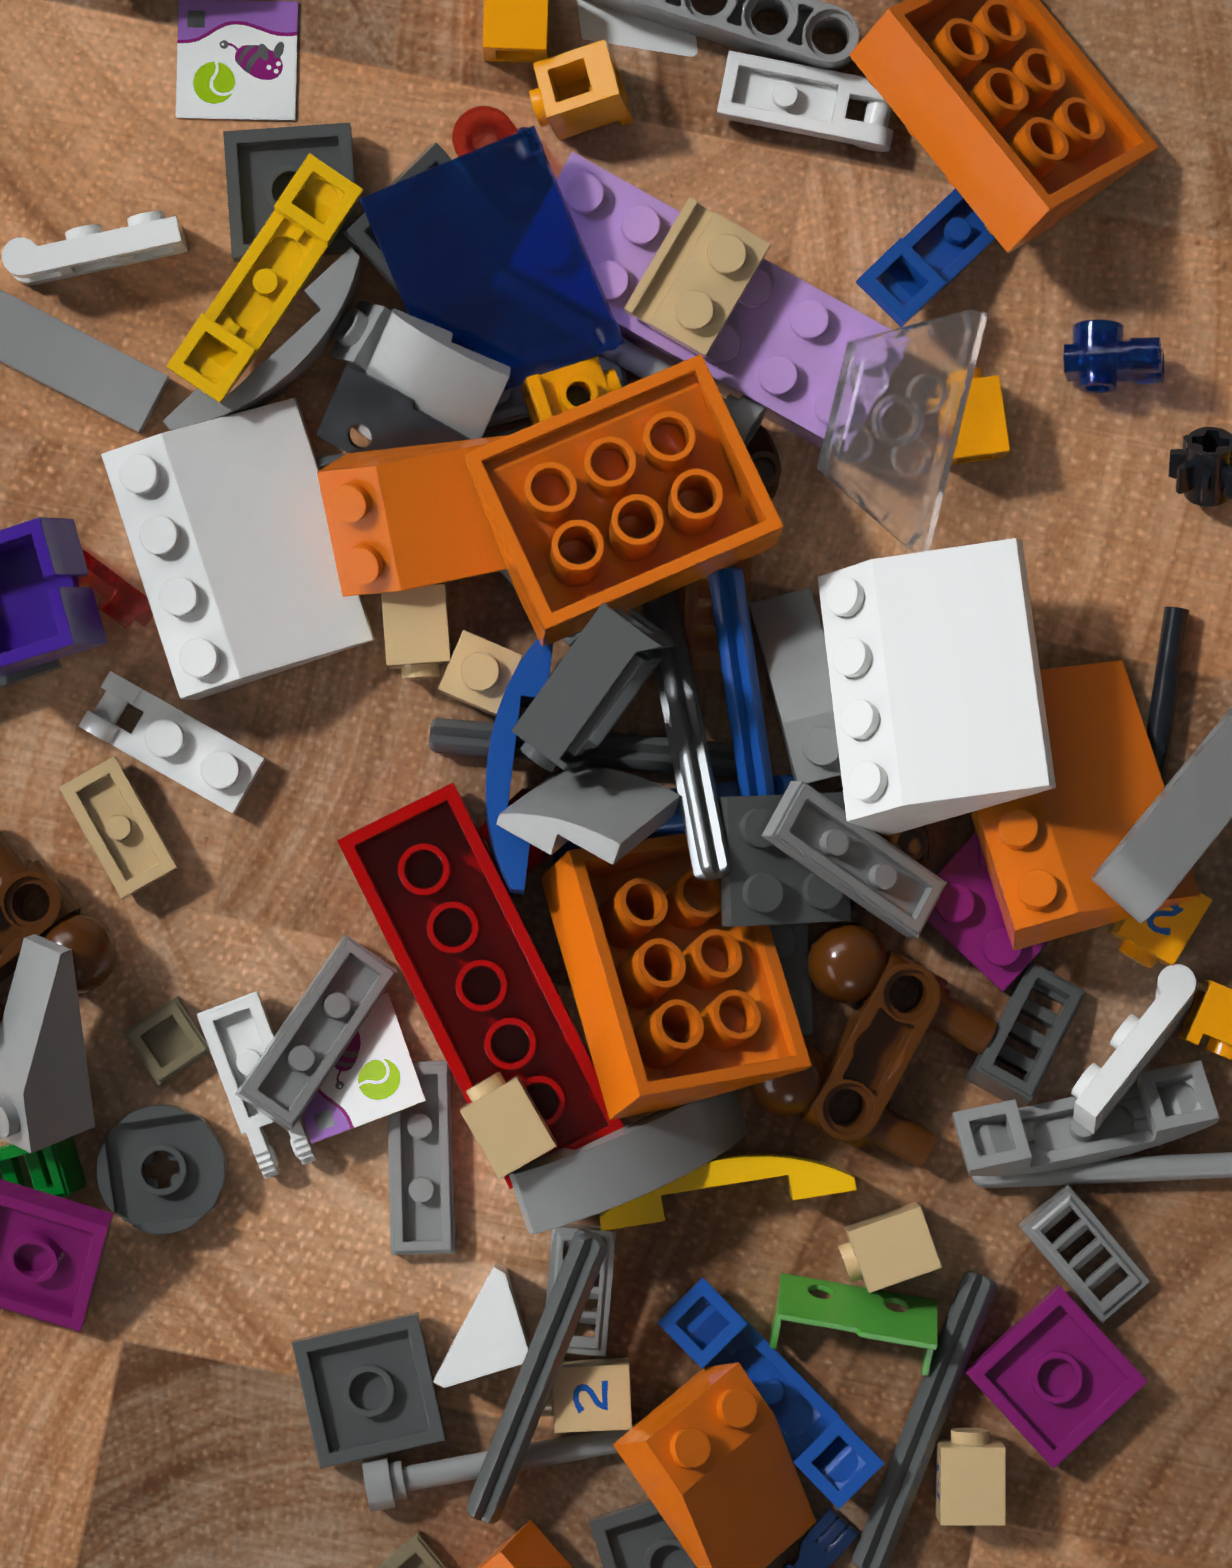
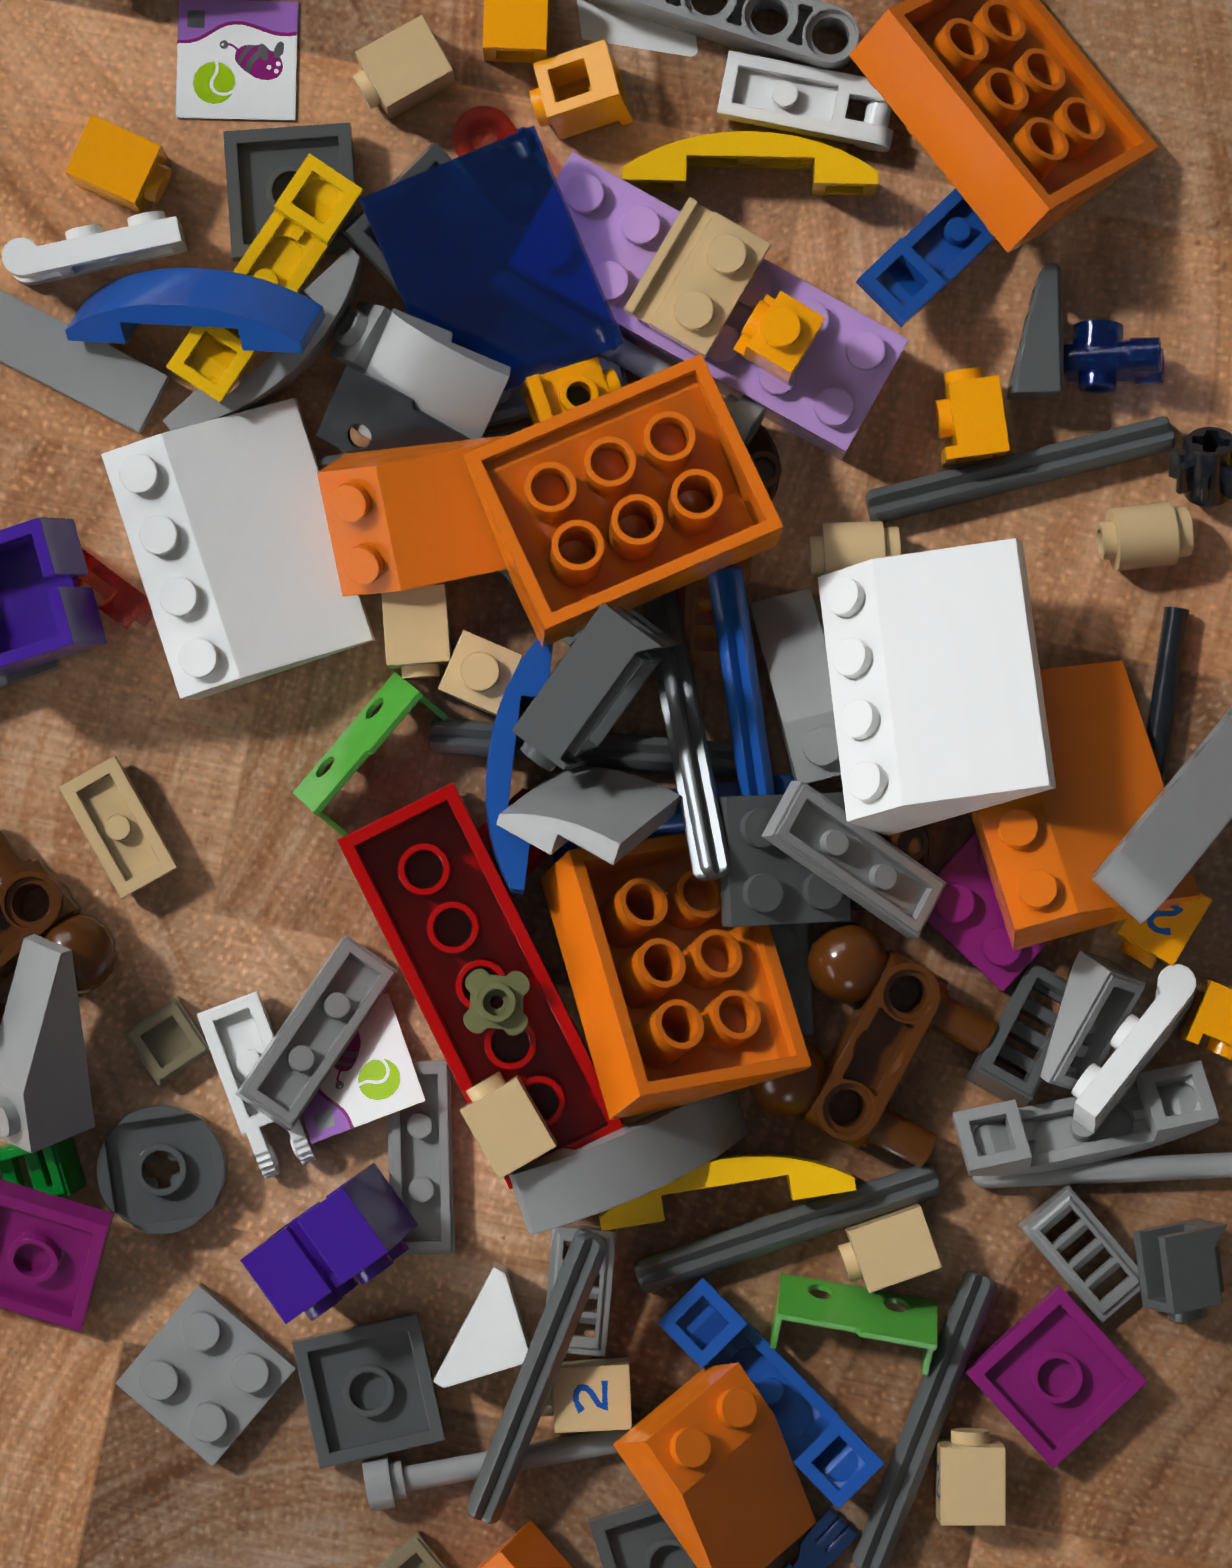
(119, 165): none -> light orange brick
(175, 744): white plate -> none
(206, 1374): none -> light grey plate
(263, 312): none -> blue slope
(320, 1251): none -> dark purple piece
(357, 743): none -> bright green piece
(403, 69): none -> tan brick
(507, 1017): none -> olive plate
(779, 335): none -> light orange brick
(786, 1228): none -> dark grey axle
(832, 169): none -> yellow slope
(849, 544): none -> tan brick
(901, 421): clear wing -> none
(1020, 470): none -> dark grey axle
(1039, 356): none -> dark grey slope
(1090, 1013): none -> light grey slope
(1145, 535): none -> tan brick
(1180, 1268): none -> dark grey window

